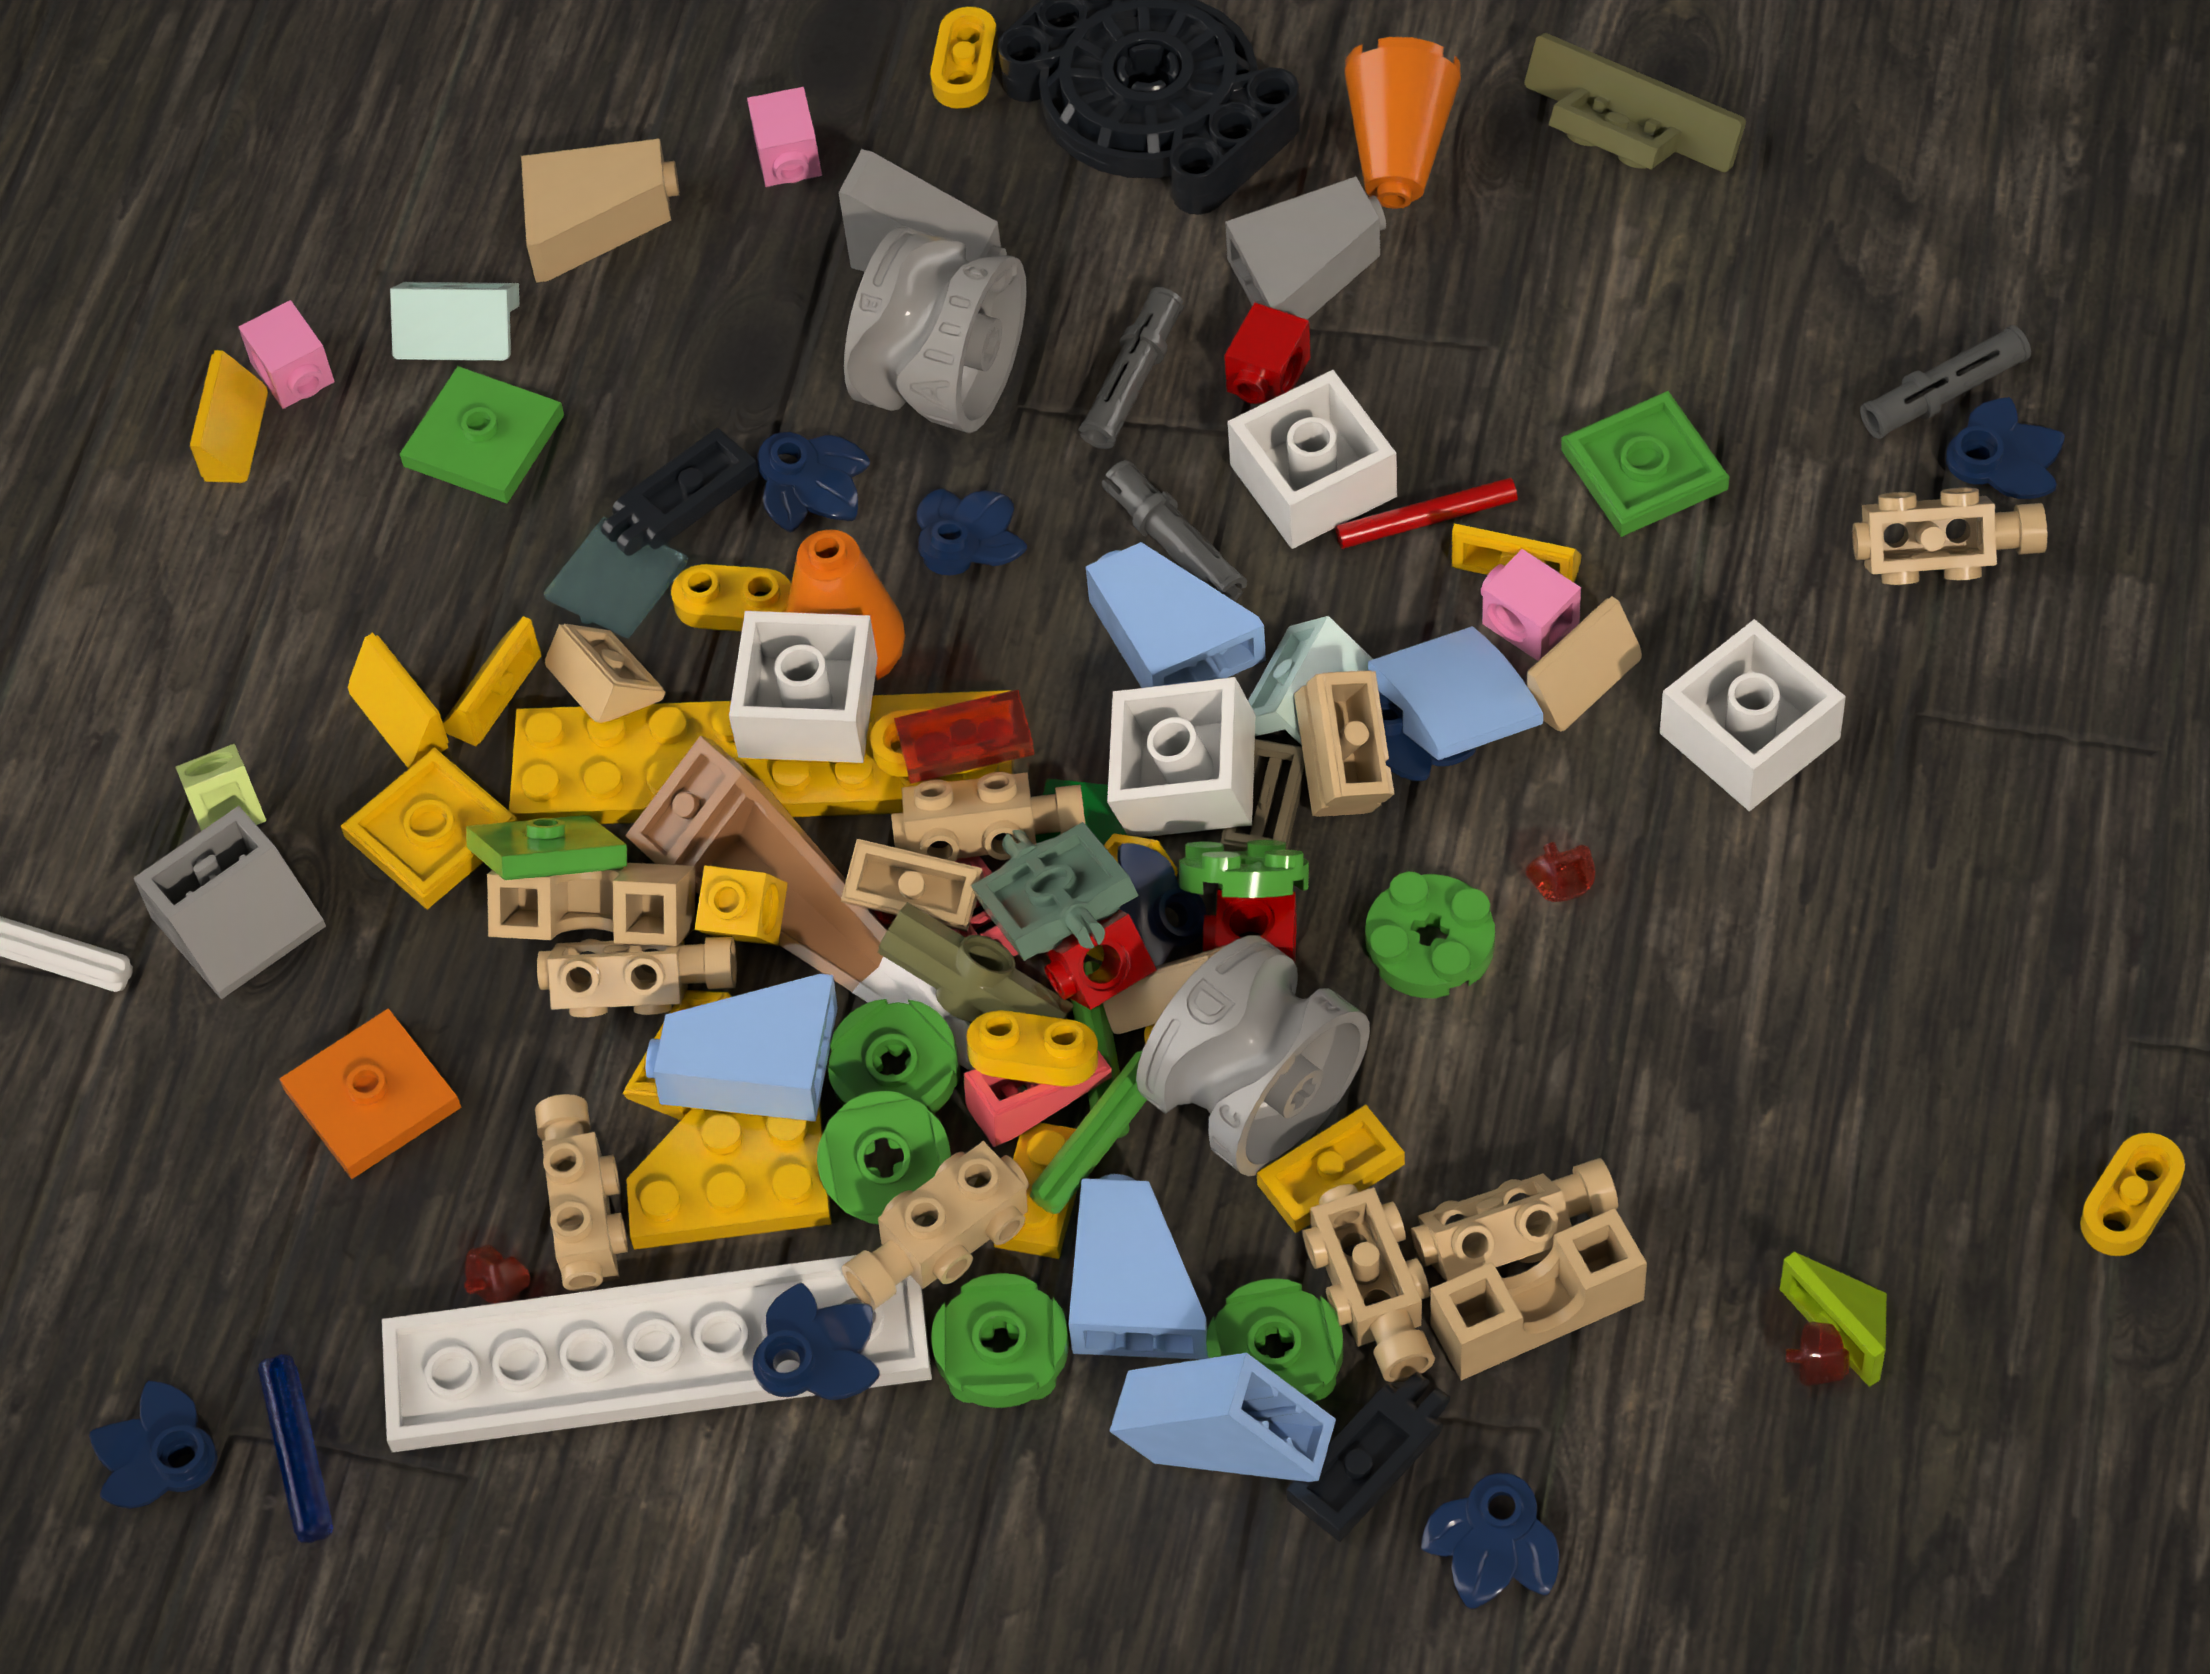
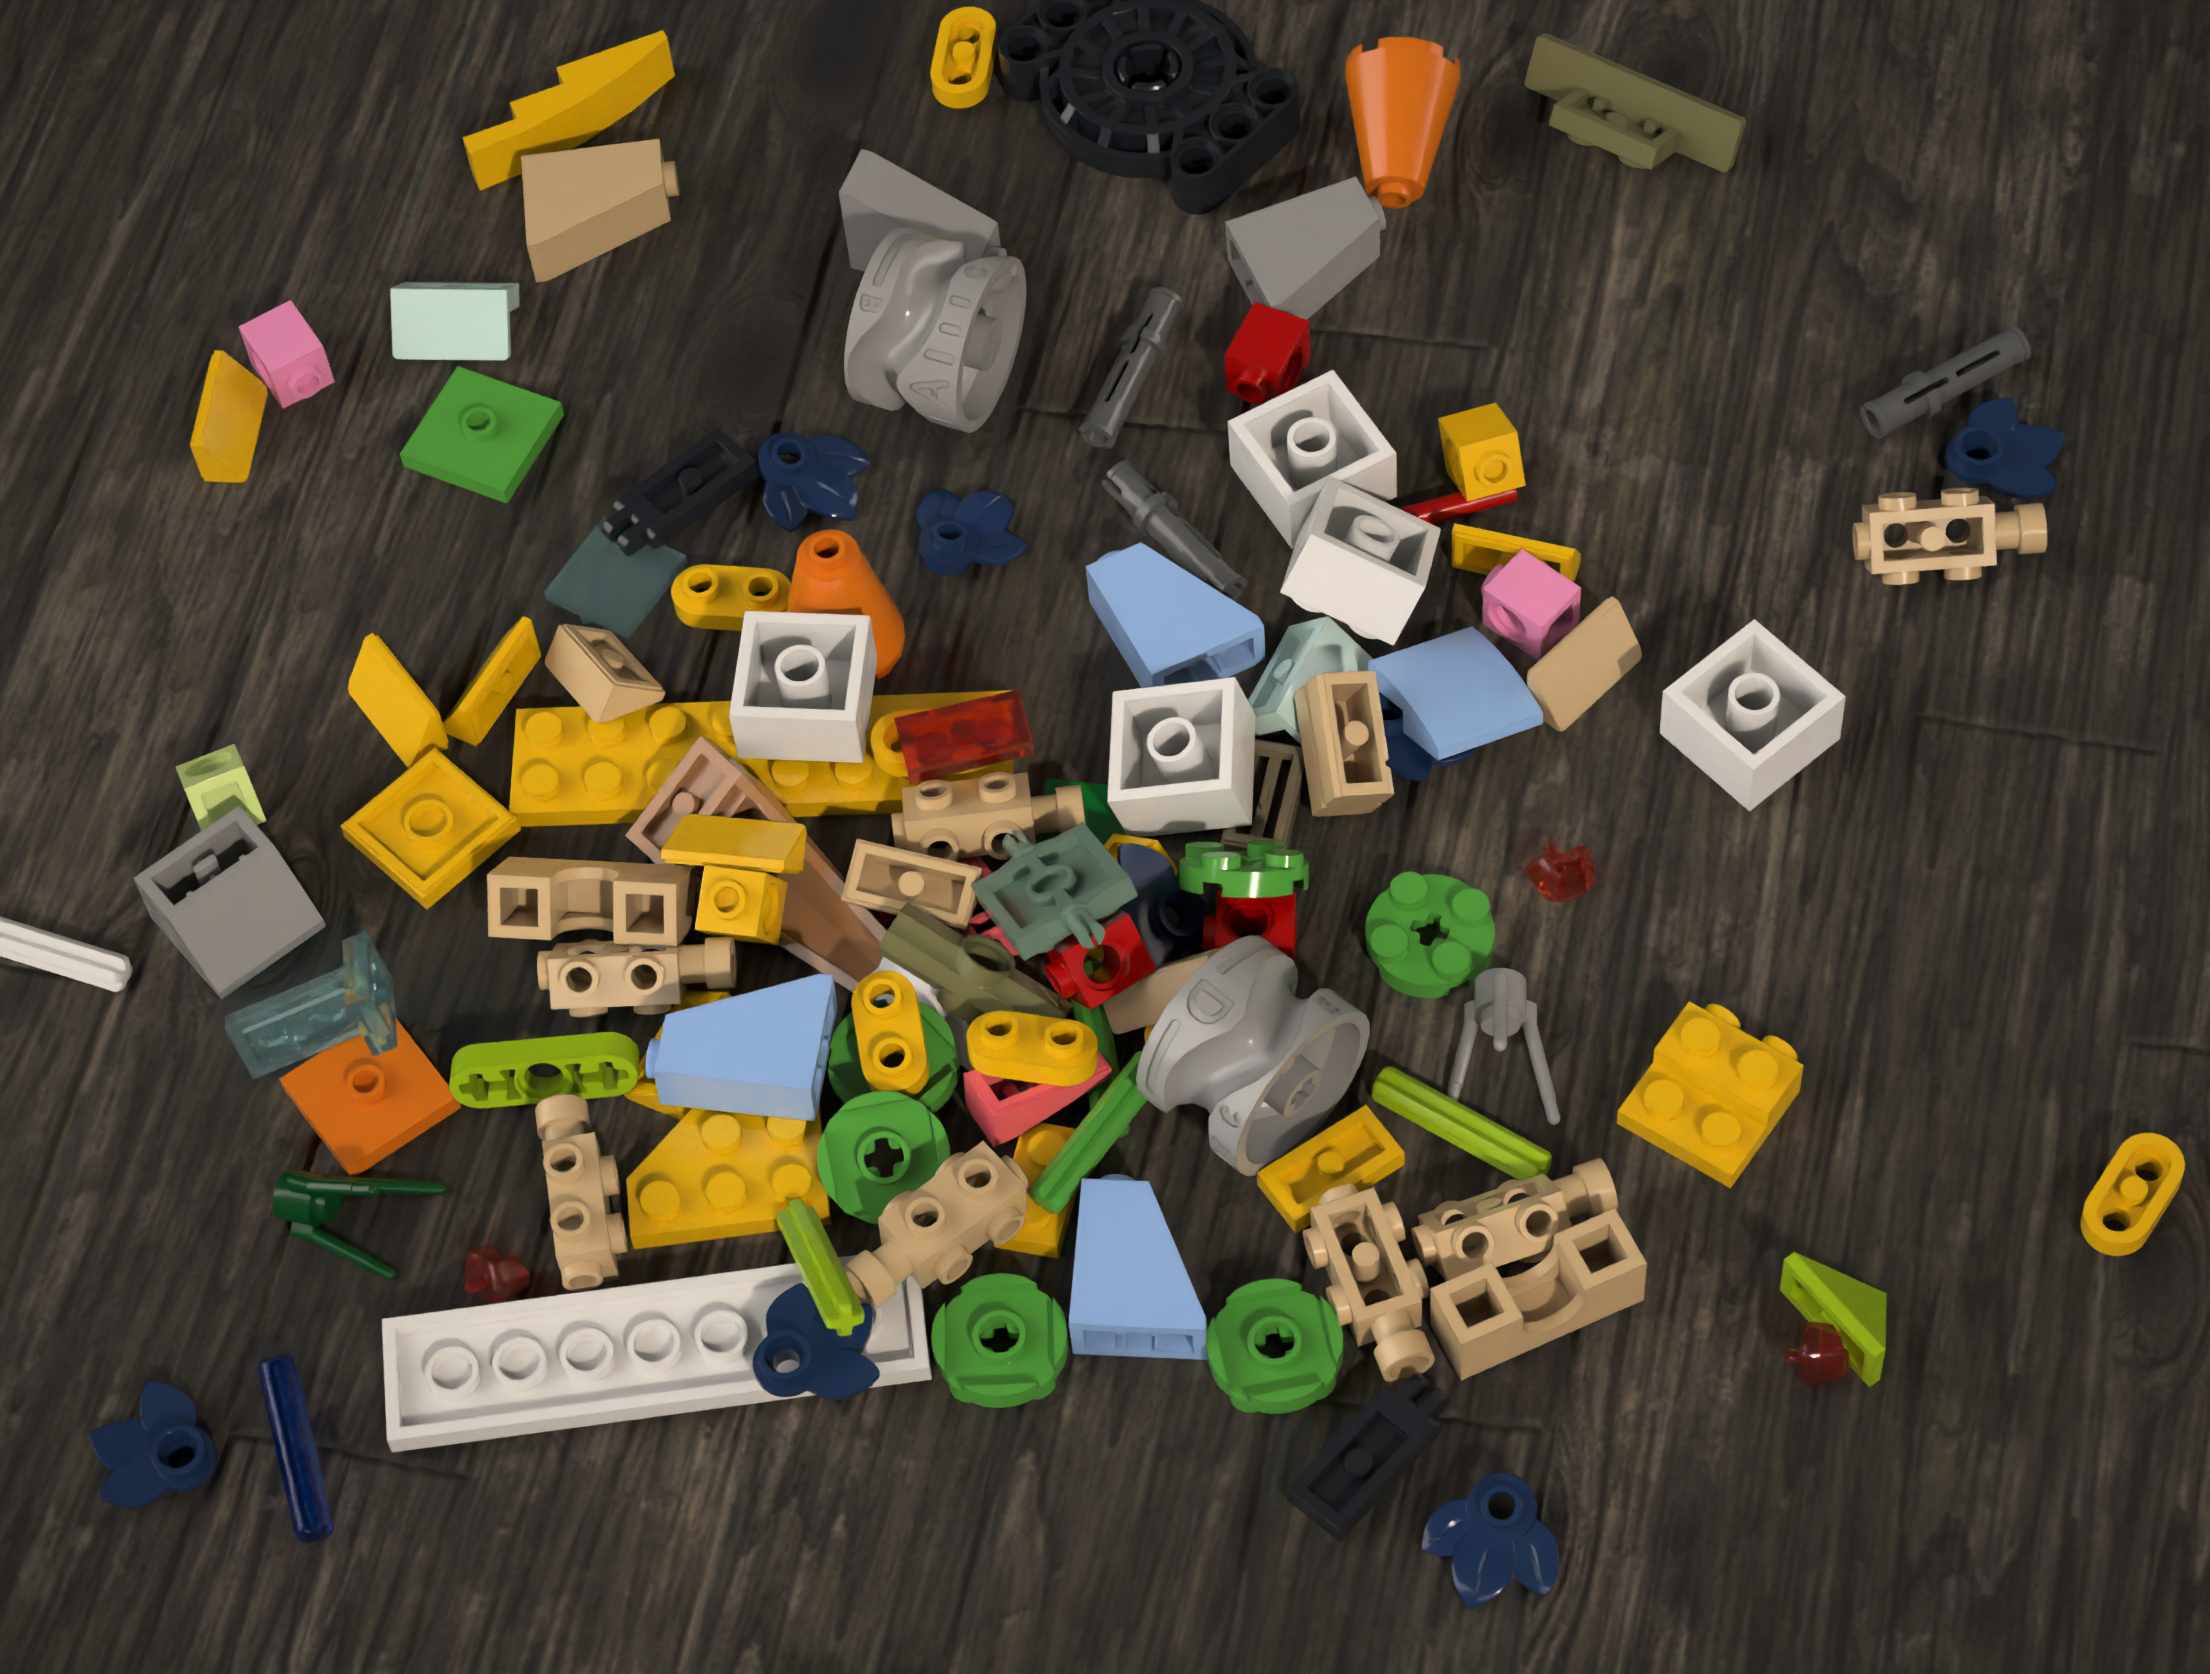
(316, 1198): none -> dark green plant
(320, 1013): none -> clear light blue bracket
(497, 1059): none -> lime beam
(546, 847): bright green plate -> none
(587, 101): none -> yellow slope
(737, 844): none -> yellow slope
(784, 136): bright pink brick -> none
(820, 1267): none -> lime axle
(890, 1031): none -> yellow plate
(1223, 1419): light blue slope -> none
(1361, 561): none -> white brick
(1460, 1125): none -> lime axle
(1481, 451): none -> yellow brick
(1500, 1010): none -> light grey plant
(1644, 463): bright green plate -> none
(1712, 1092): none -> yellow plate

